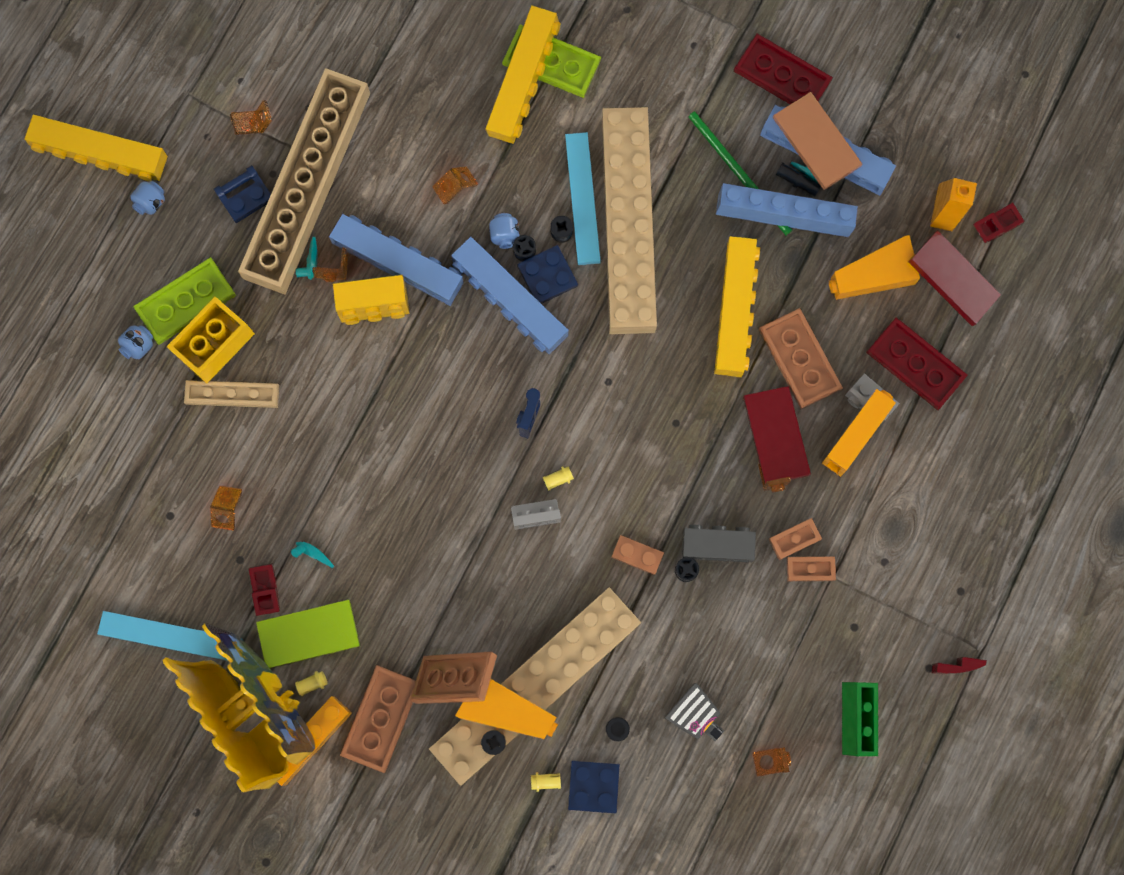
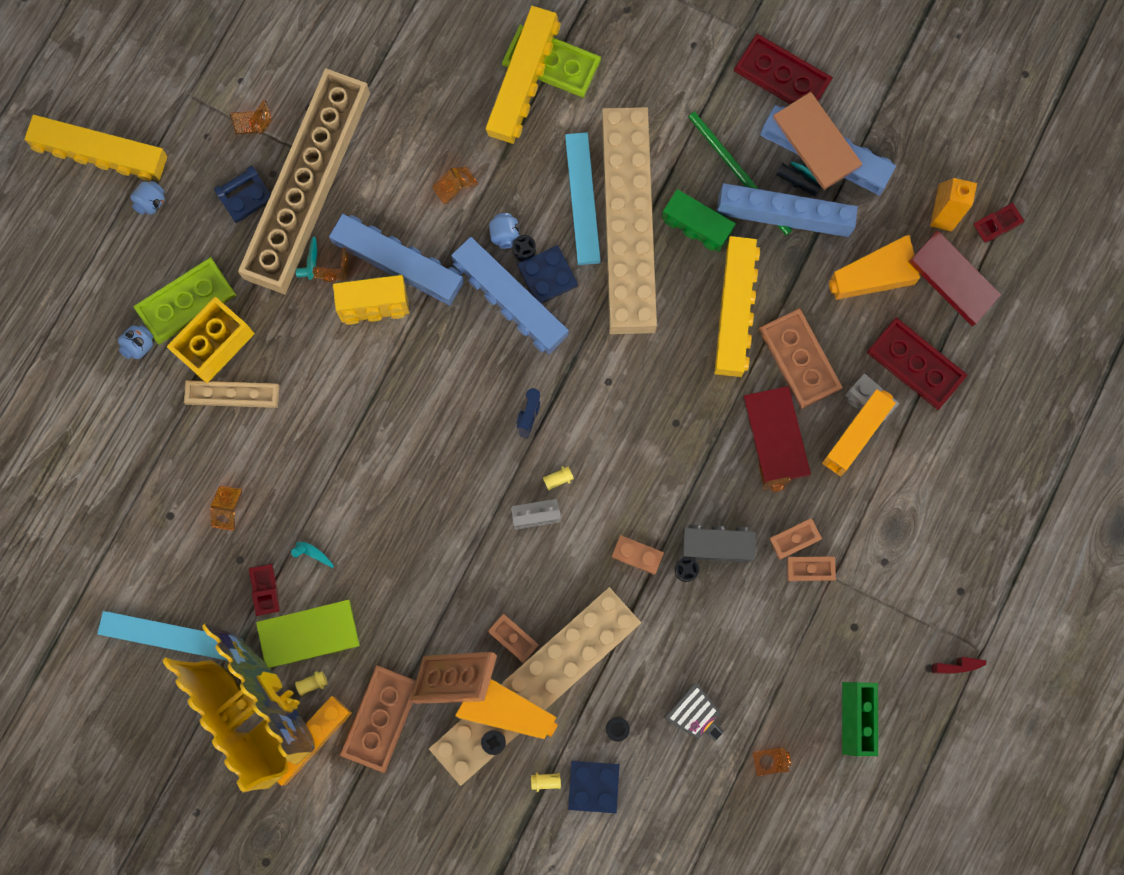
(513, 638): none -> nougat plate
(564, 233): black wheel -> none
(697, 221): none -> green brick

